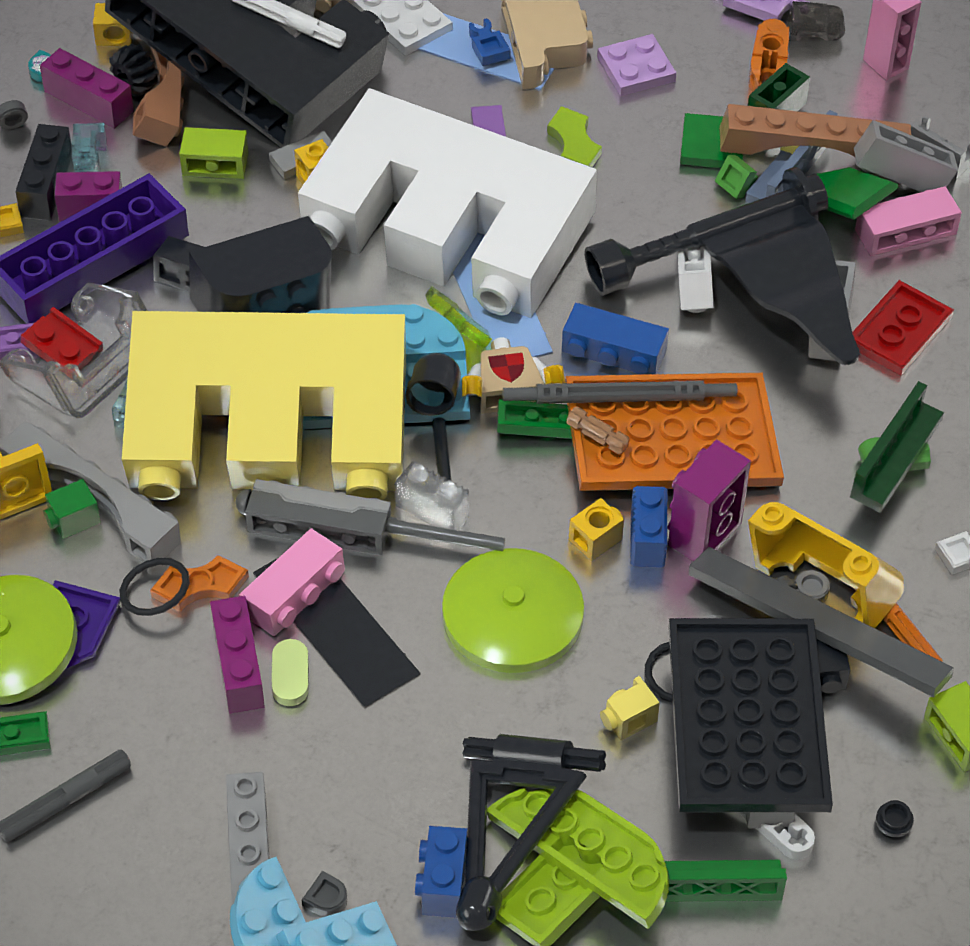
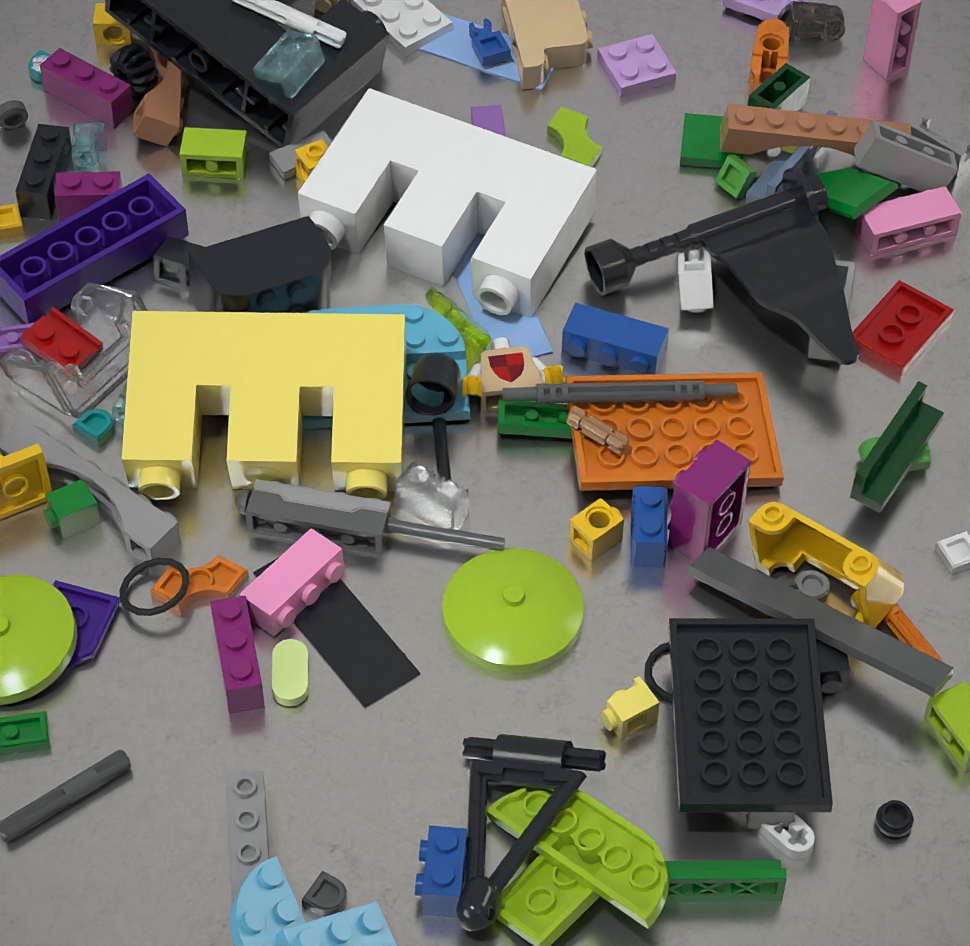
(95, 426): none -> teal tile
(291, 61): none -> clear light blue bracket

